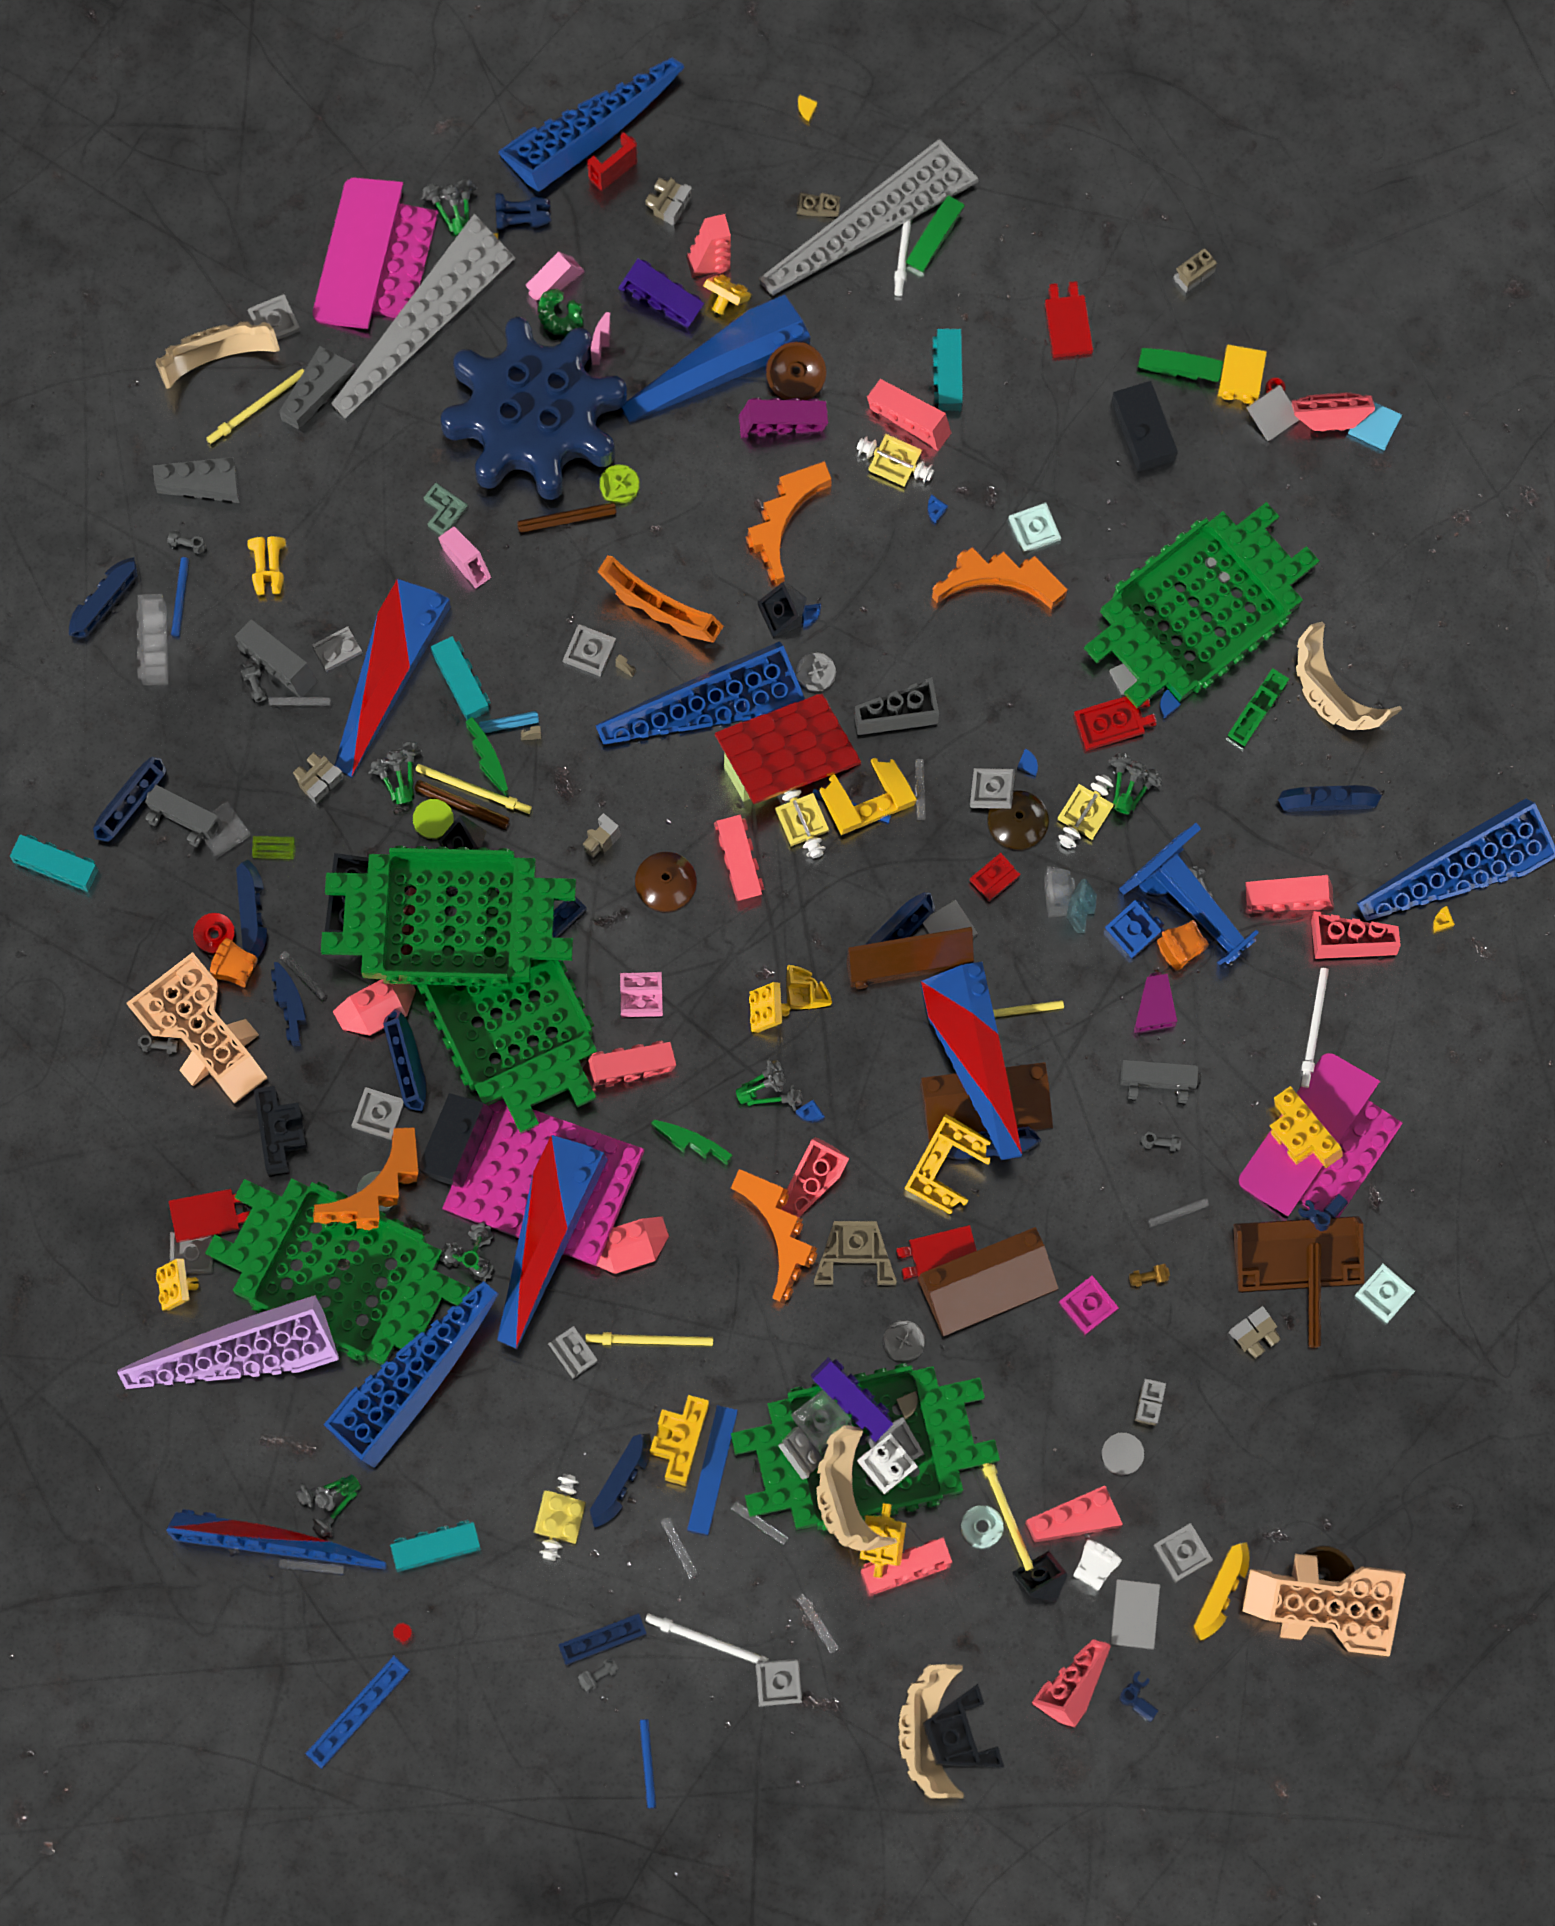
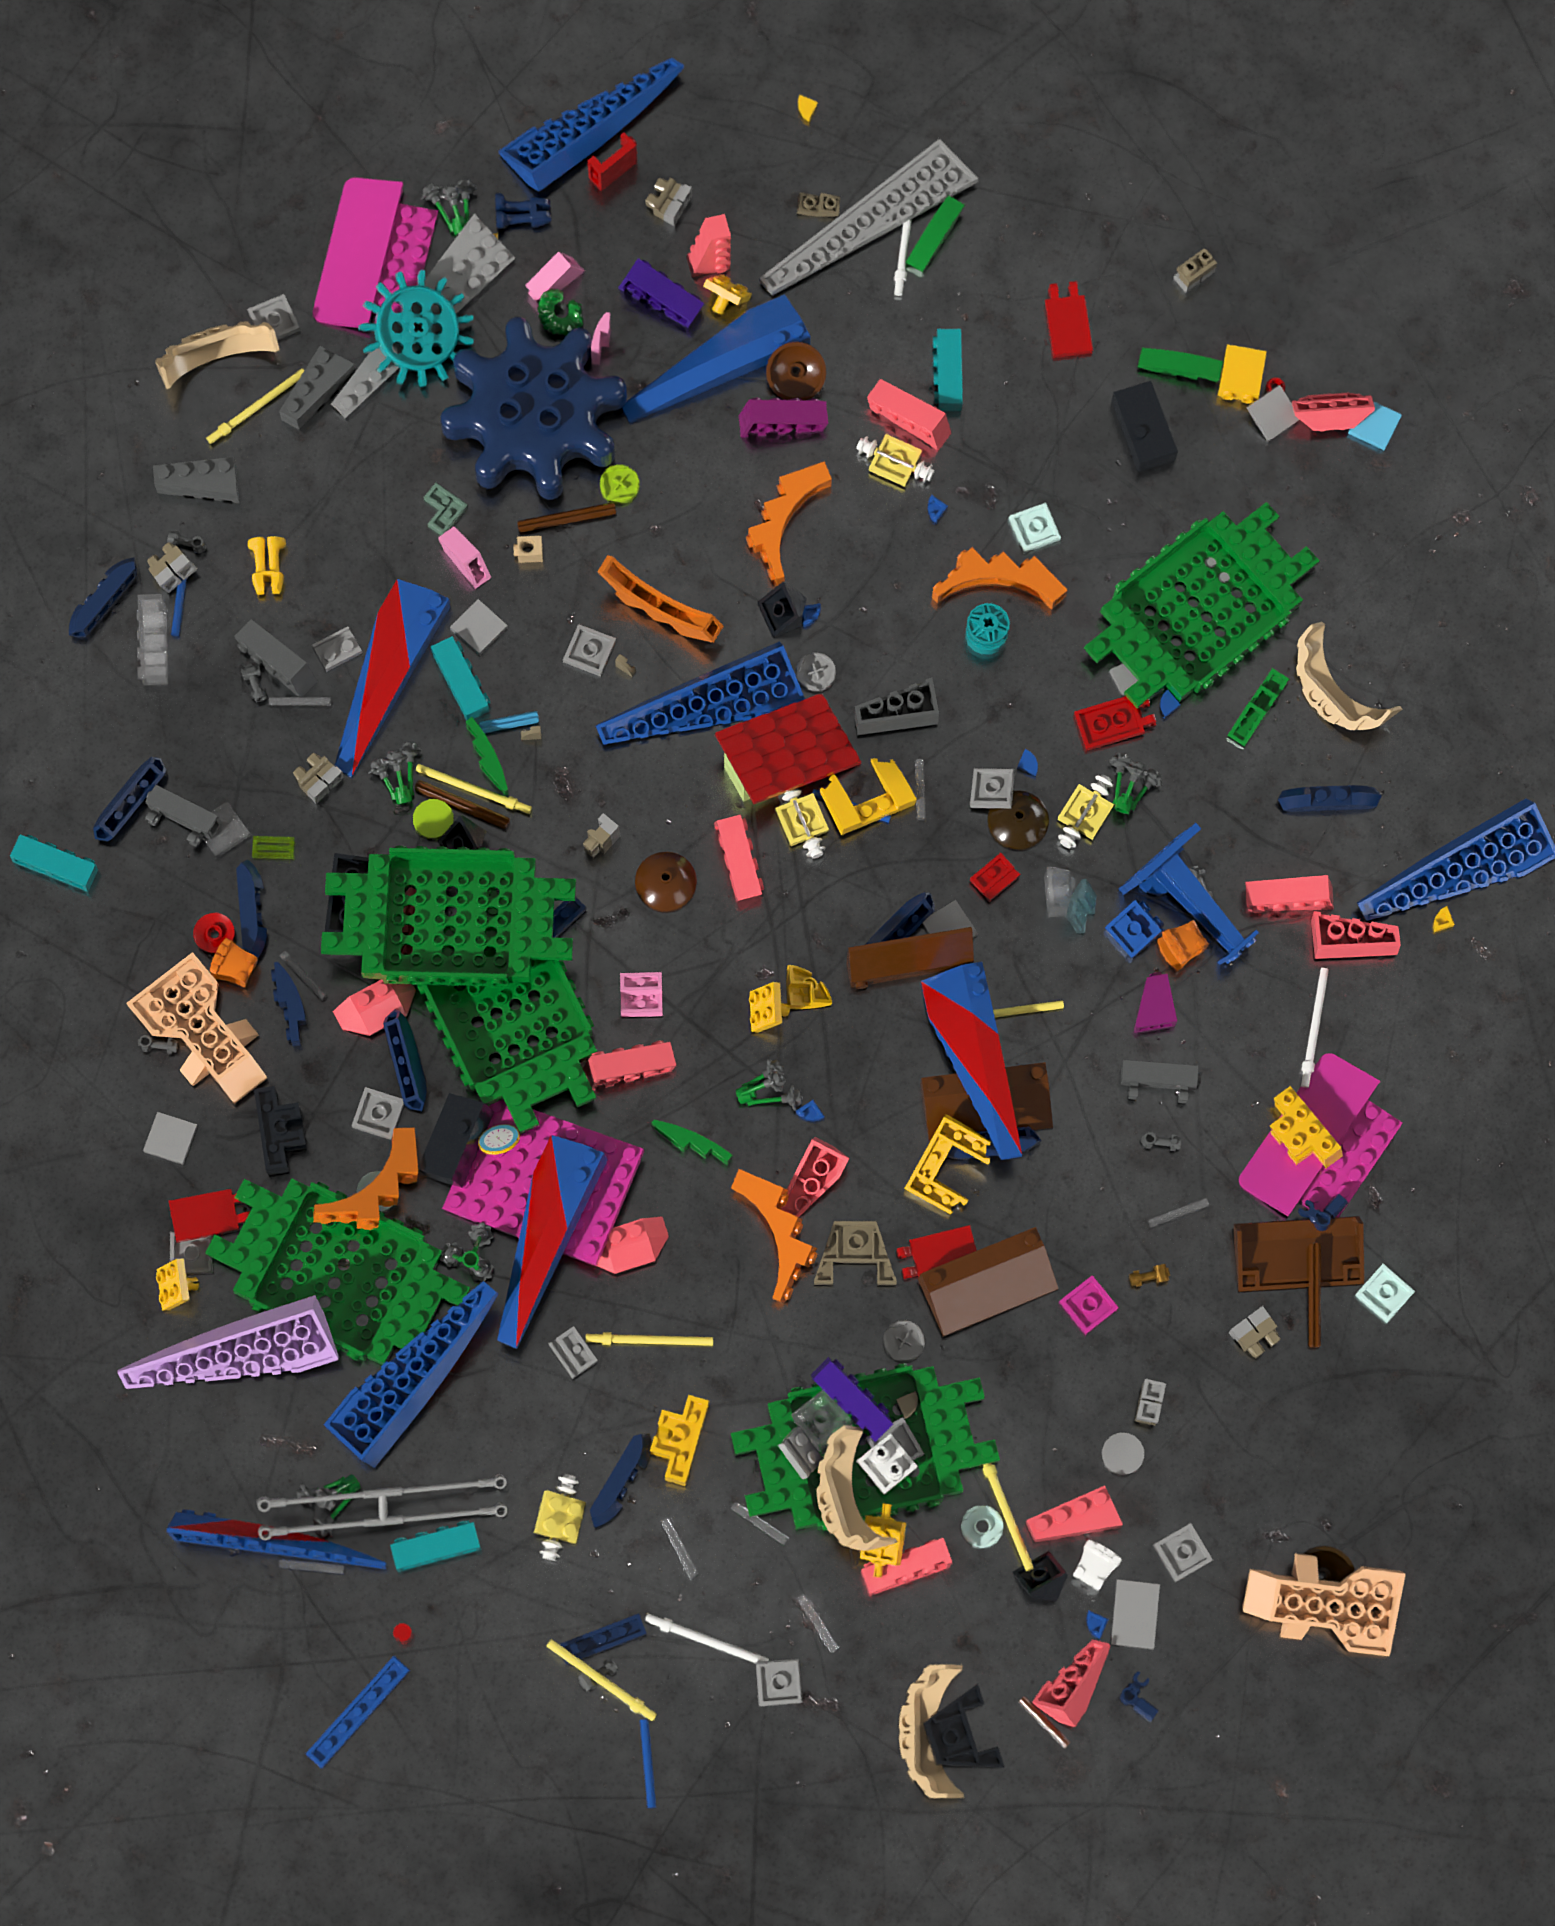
(170, 1138): none -> light grey tile
(174, 559): none -> hips
(382, 1495): none -> light grey bar
(407, 319): none -> teal gear
(478, 627): none -> light grey tile
(499, 1139): none -> piece
(529, 541): none -> tan brick
(635, 1704): none -> light yellow bar
(712, 1470): blue tile -> none
(991, 638): none -> teal wheel
(1032, 1709): none -> reddish brown bar
(1096, 1624): none -> blue tile
(1210, 1616): yellow brick -> none

